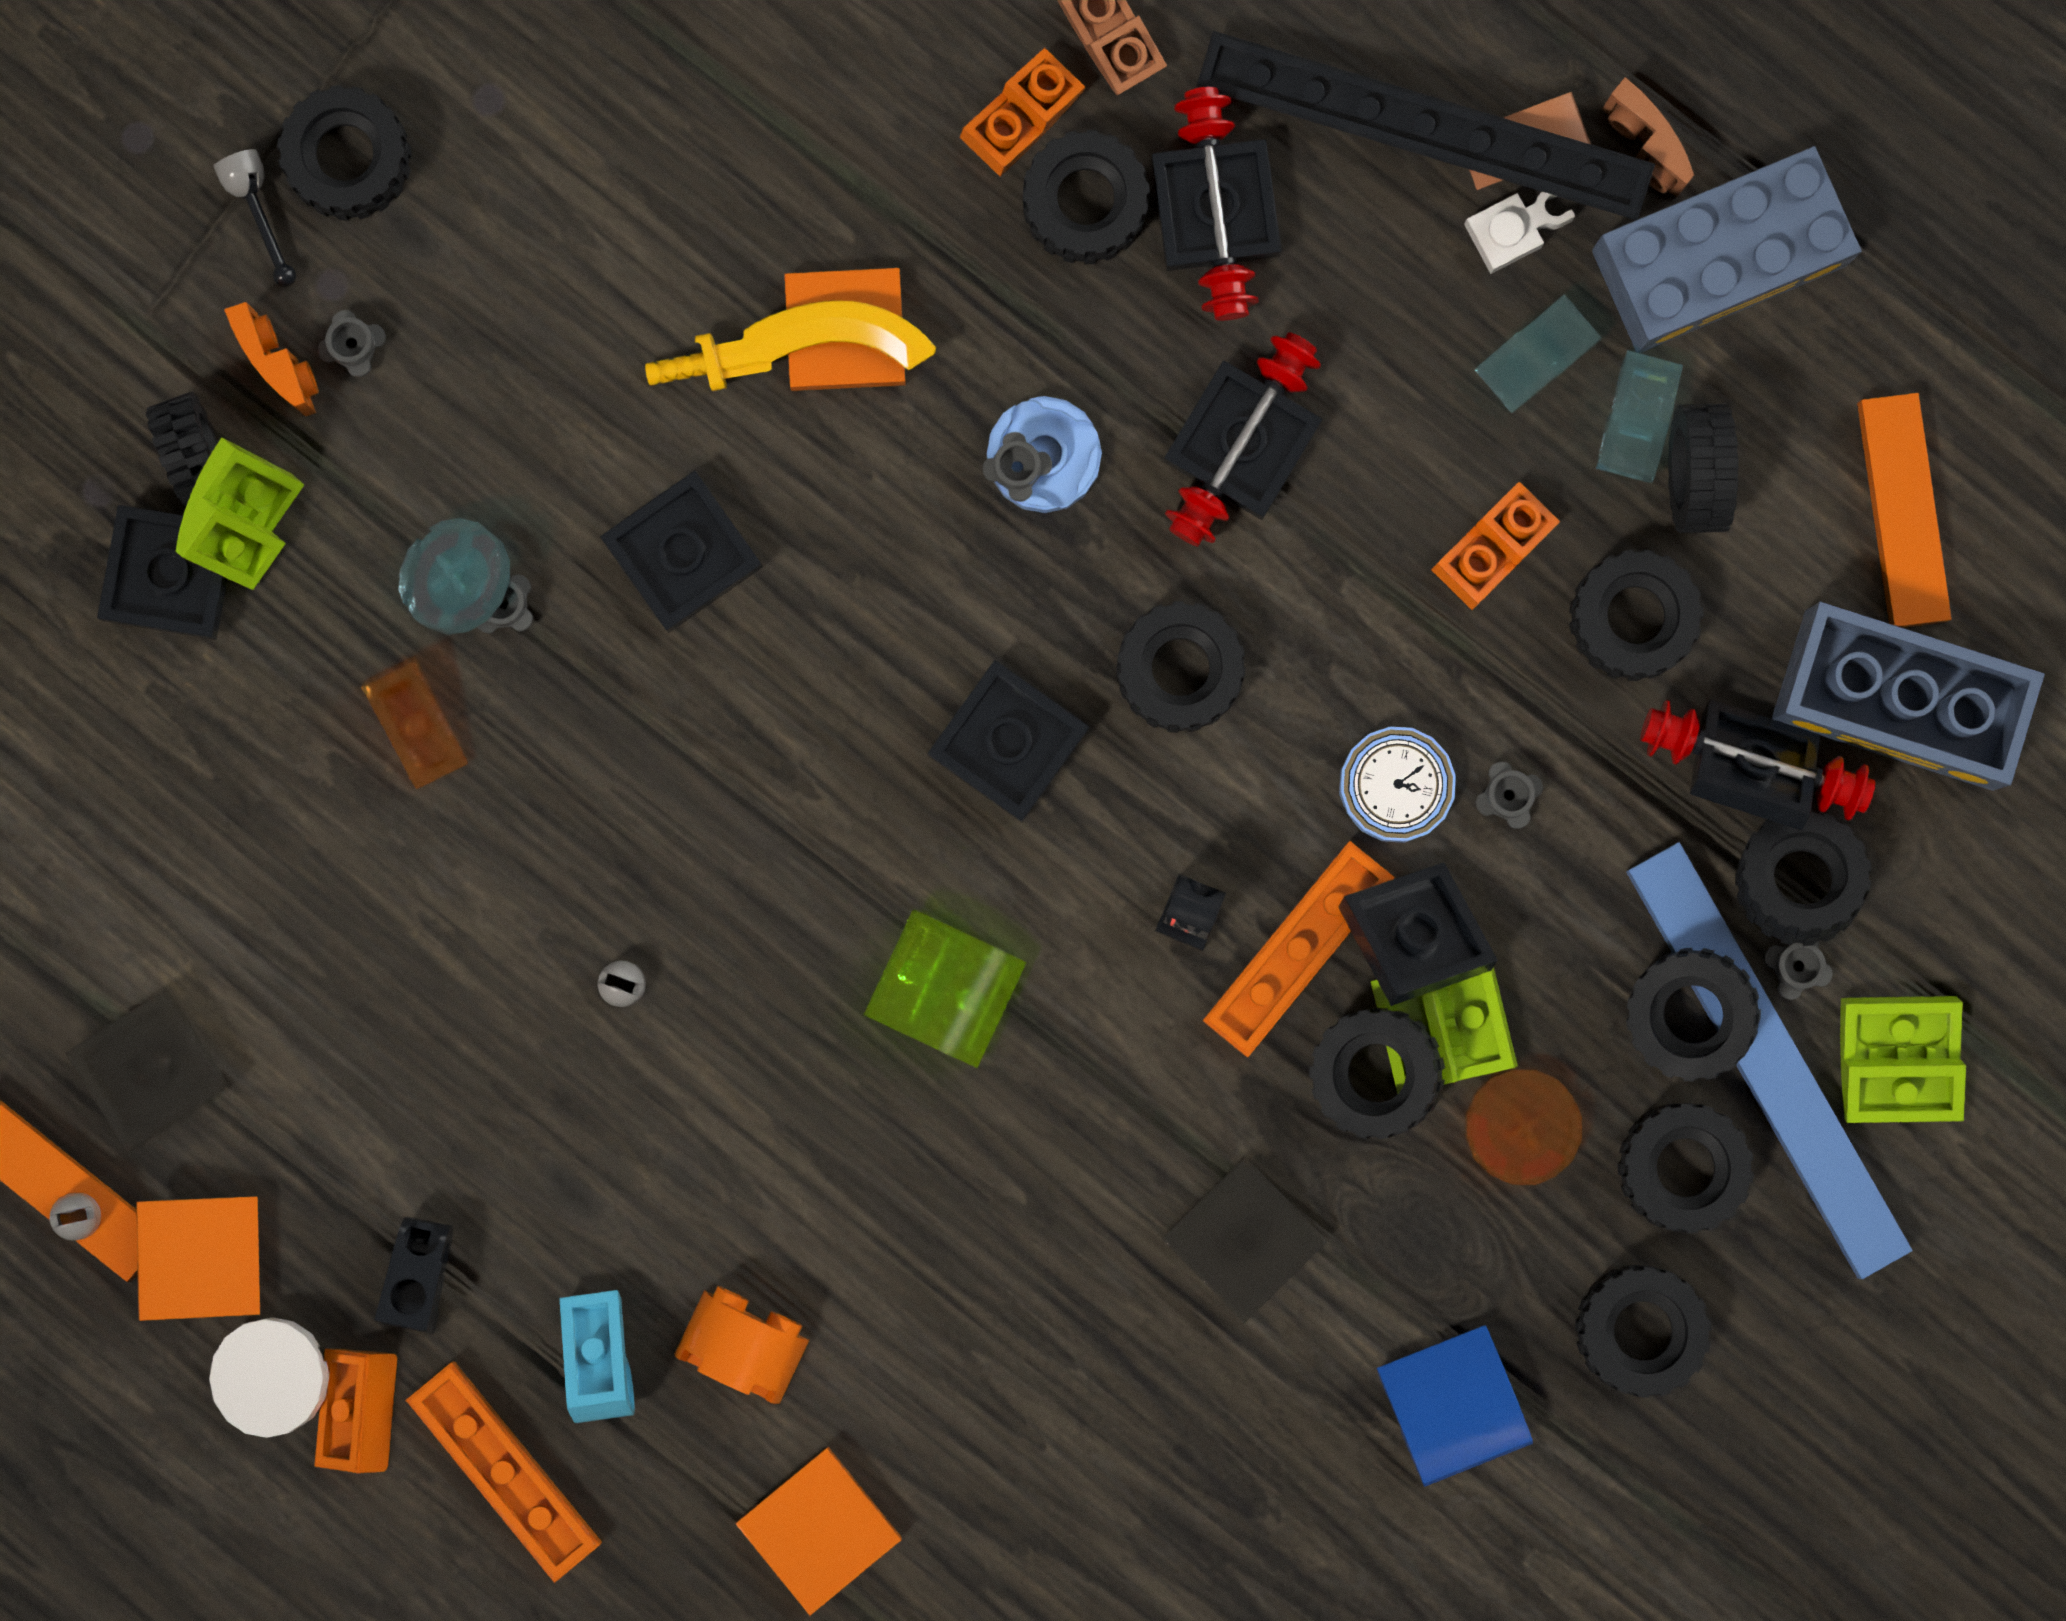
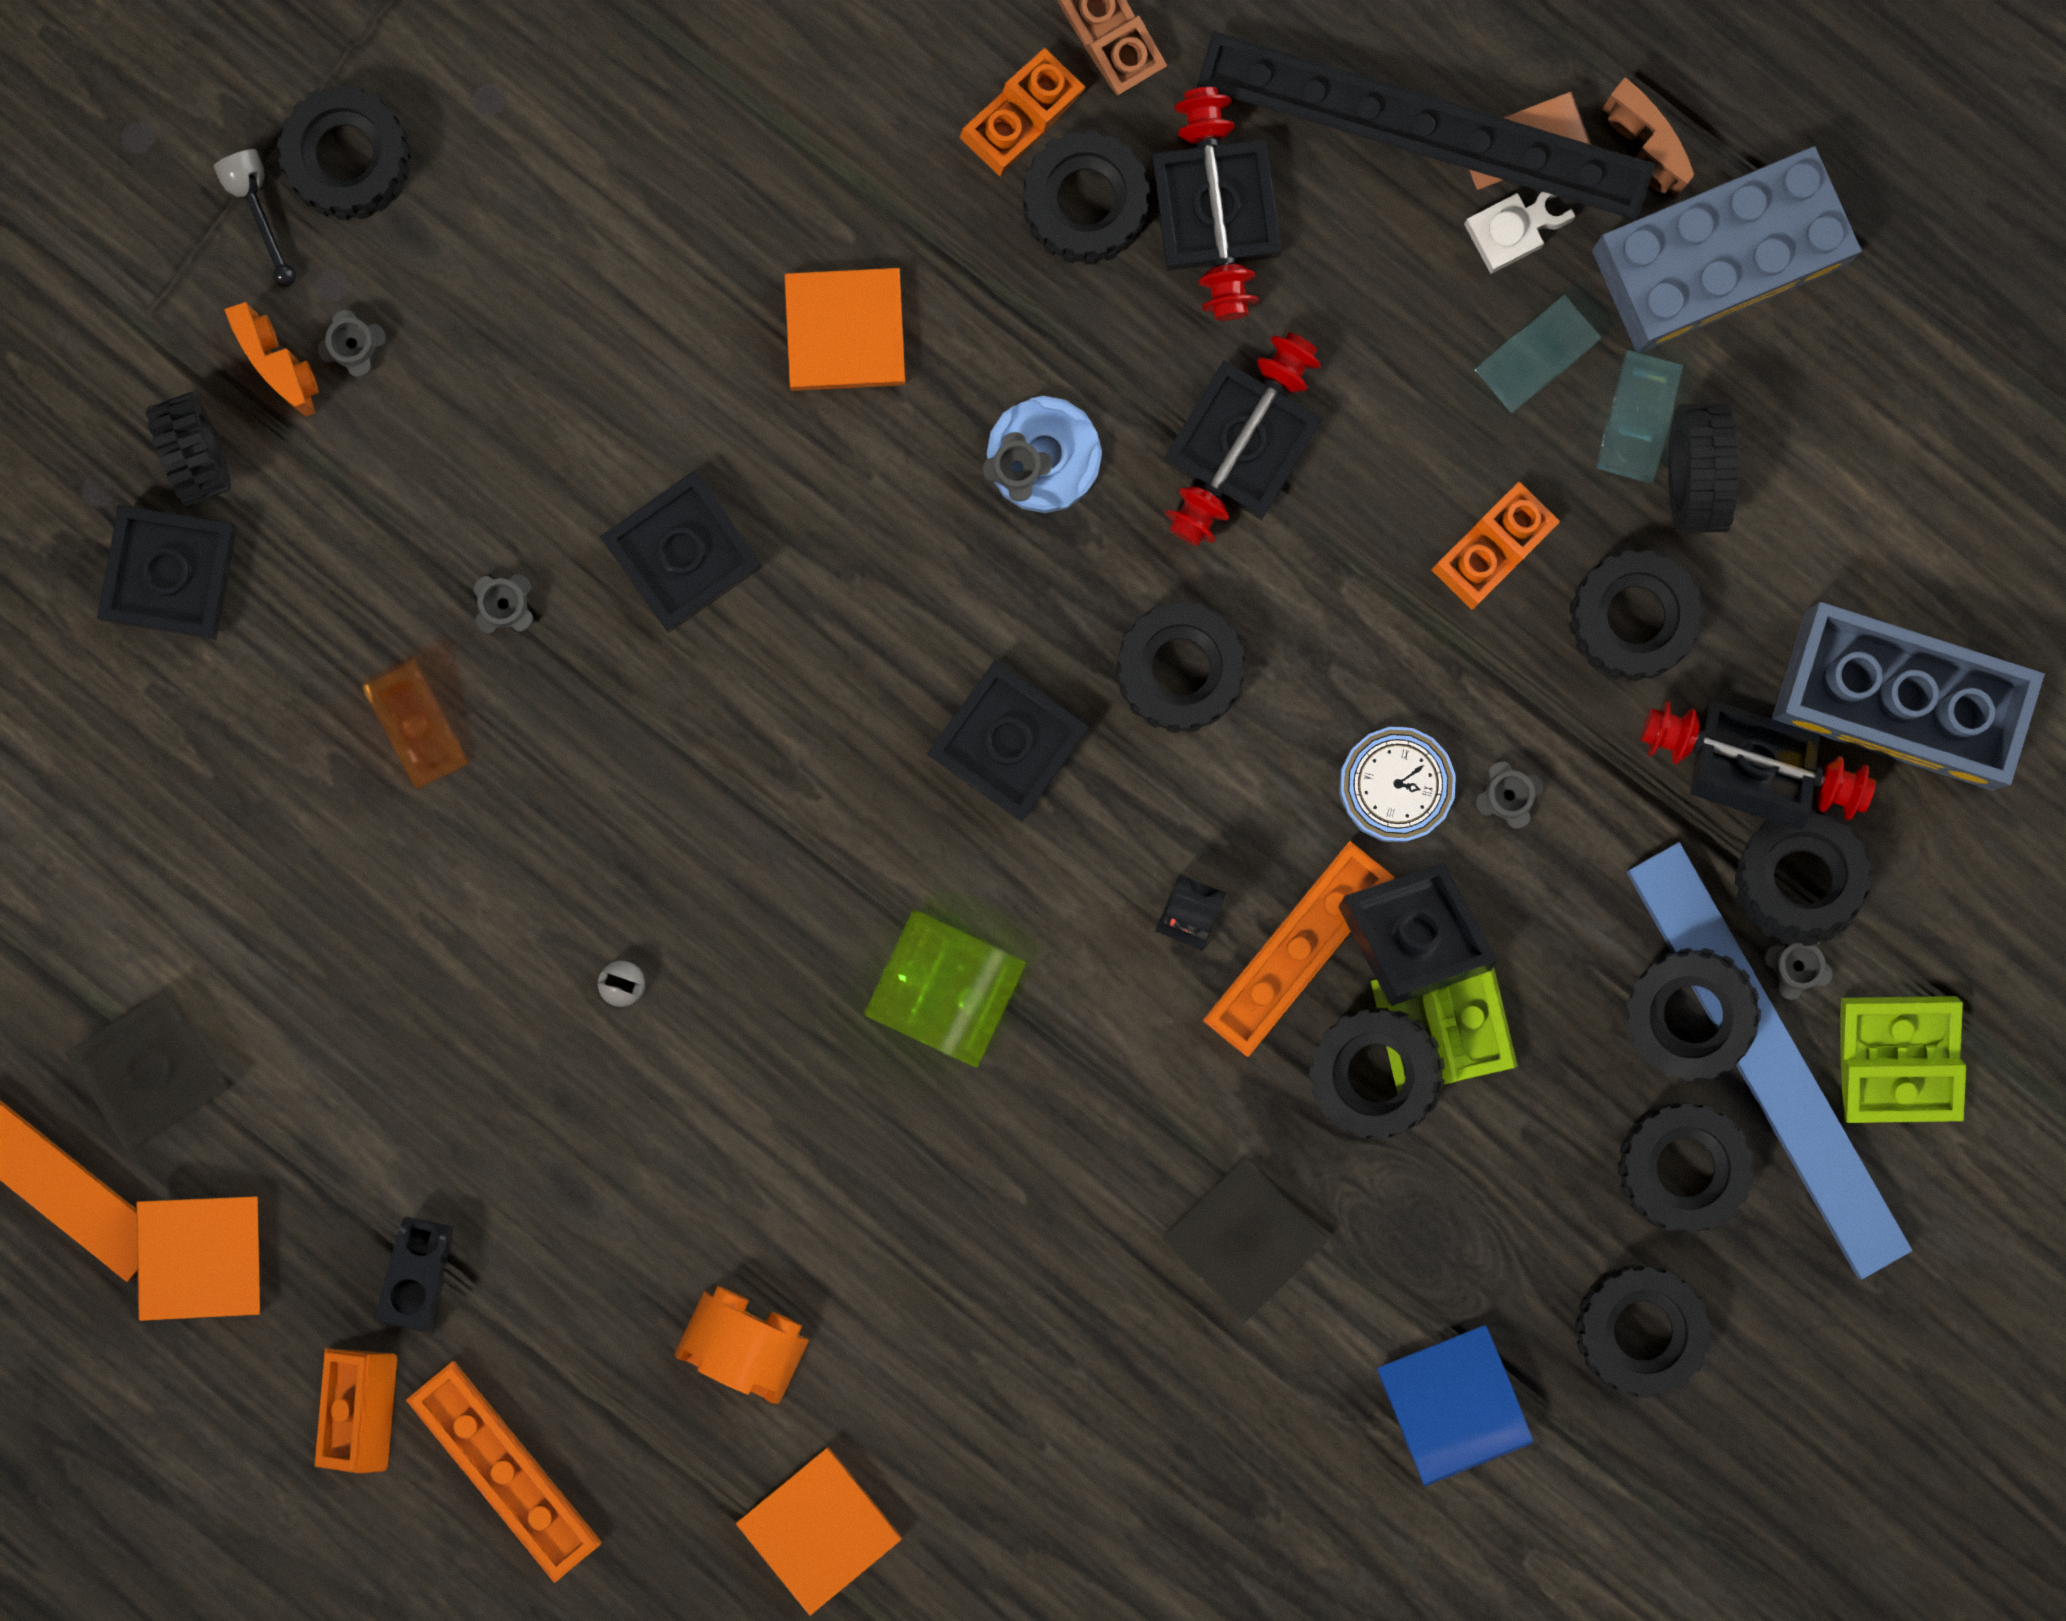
(71, 1203): light grey hinge -> none
(234, 514): lime slope -> none
(269, 1377): white tile -> none
(455, 576): clear light blue tile -> none
(595, 1357): medium azure plate -> none
(793, 331): yellow sword -> none
(1523, 1127): clear orange tile -> none
(1904, 510): orange tile -> none

